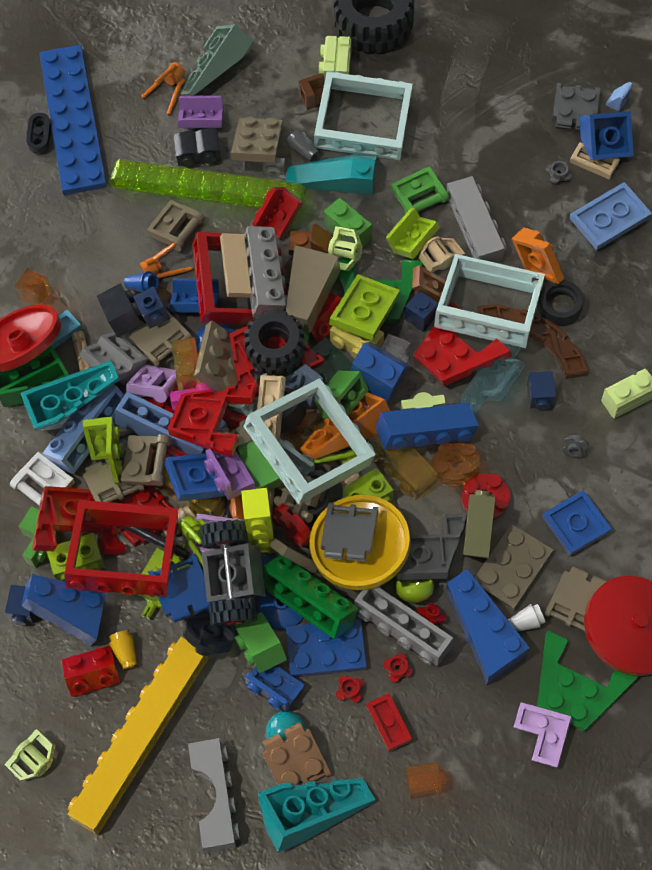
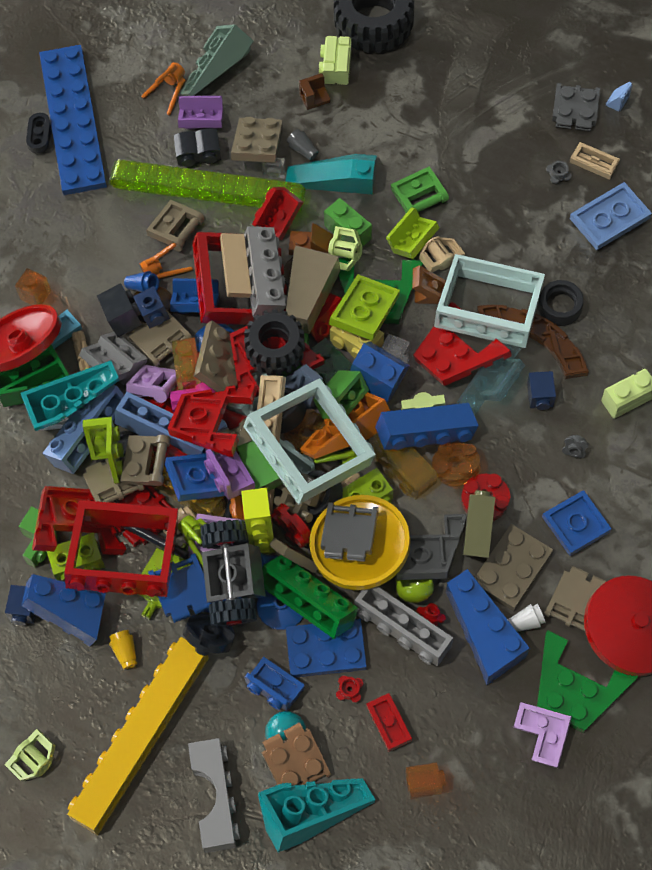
(43, 473): white plate -> none
(90, 671): red bracket -> none
(261, 644): bright green brick -> none
(359, 143): light aqua window -> none
(399, 660): red plate -> none
(421, 311): dark blue brick -> none
(475, 220): light grey brick -> none
(537, 254): orange plate -> none
(607, 135): blue slope -> none

